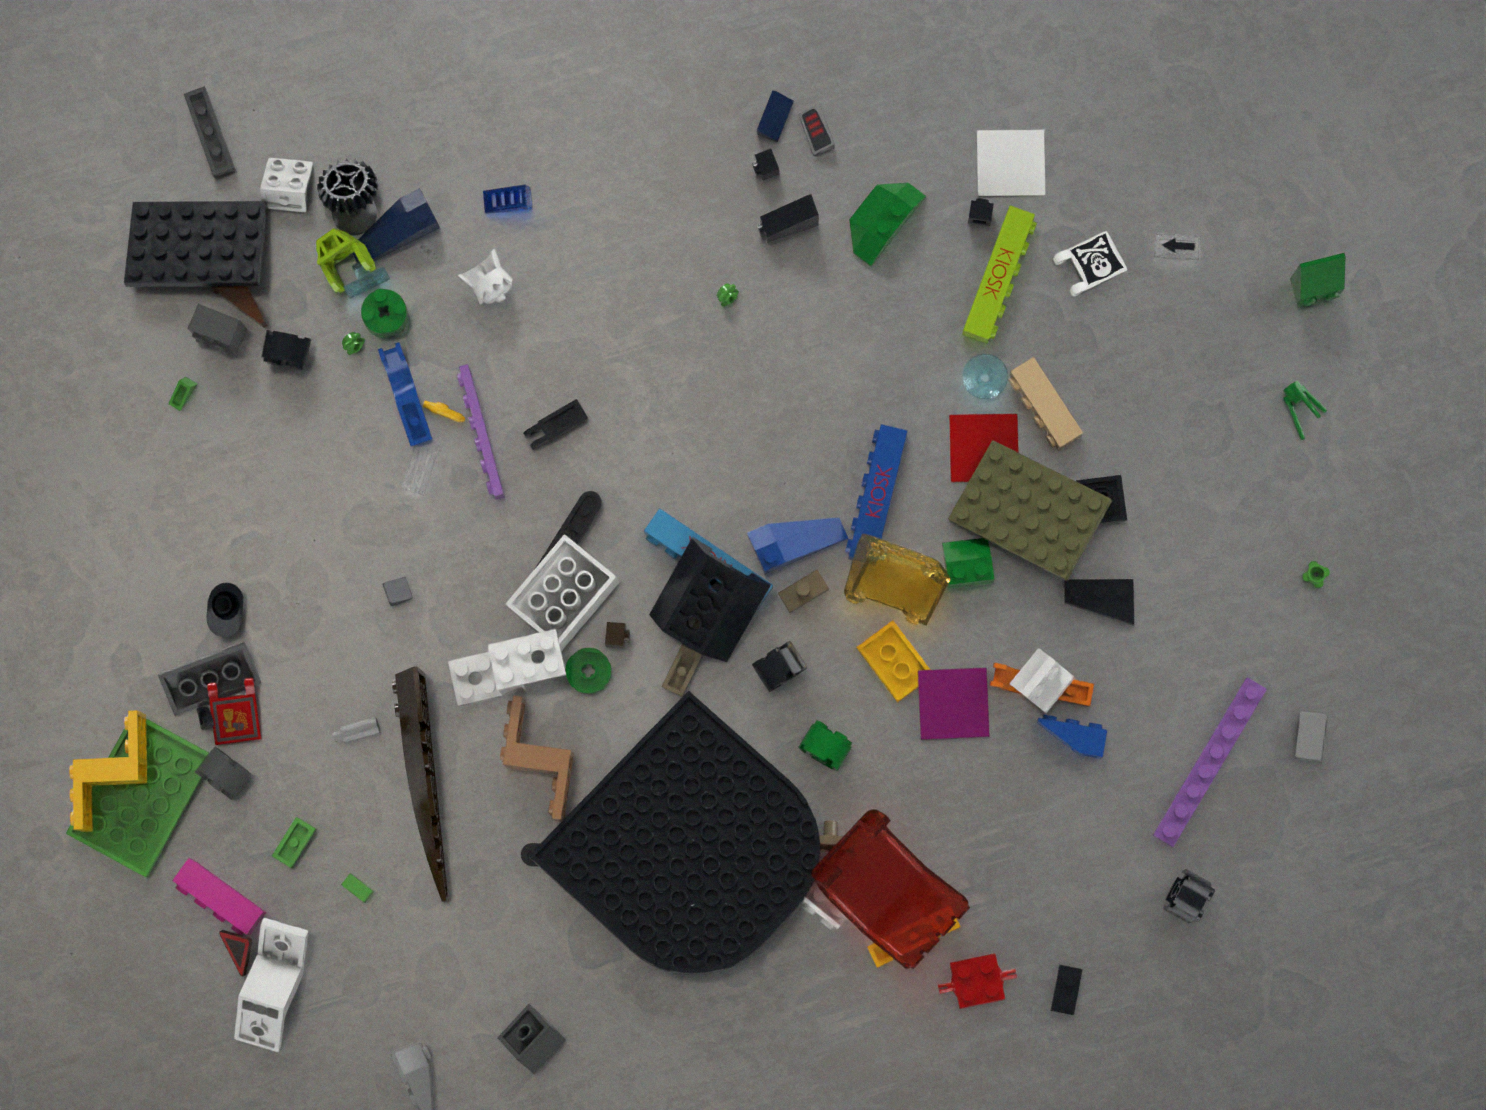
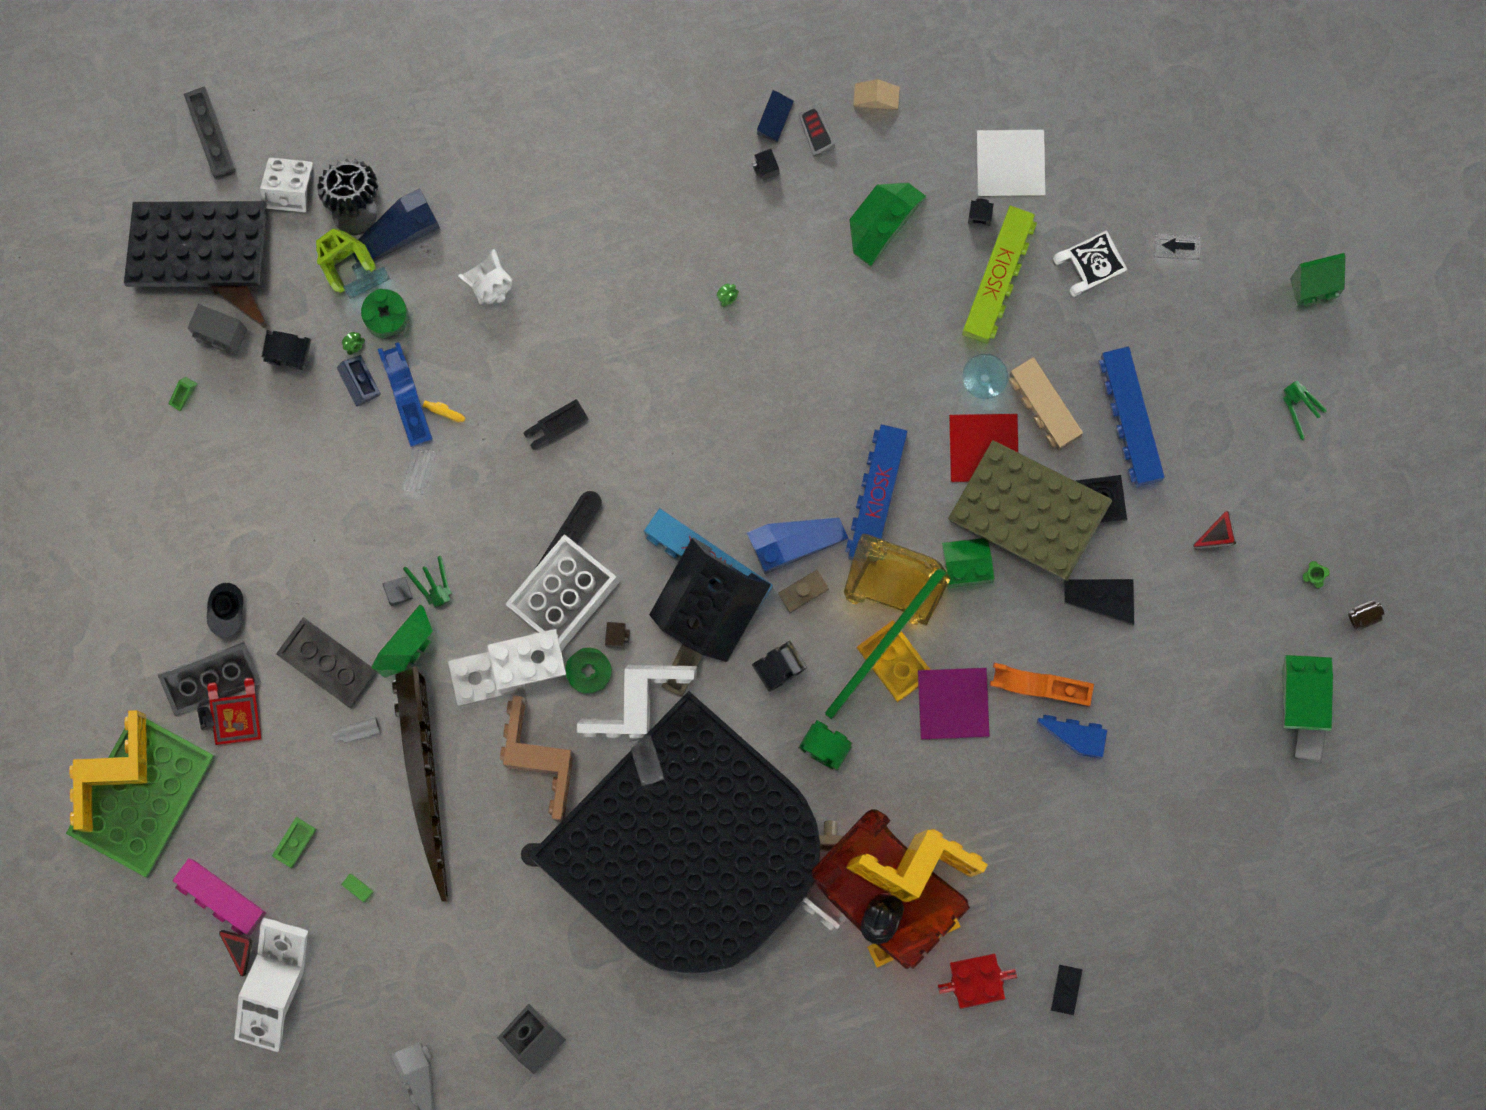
(223, 772): dark grey brick -> none
(326, 662): none -> black plate
(358, 380): none -> dark blue slope
(405, 645): none -> green wedge
(438, 595): none -> green plant
(482, 442): medium lavender plate -> none
(515, 190): clear blue slope -> none
(636, 700): none -> white bracket
(646, 760): none -> clear tile
(789, 219): black slope -> none
(876, 95): none -> tan slope
(882, 918): none -> black piece
(885, 643): none -> green tile
(917, 865): none -> yellow bracket
(1042, 680): white bracket -> none
(1132, 417): none -> blue brick
(1189, 896): black brick -> none
(1209, 762): medium lavender plate -> none
(1219, 534): none -> piece
(1307, 692): none -> green slope
(1366, 614): none -> dark brown brick

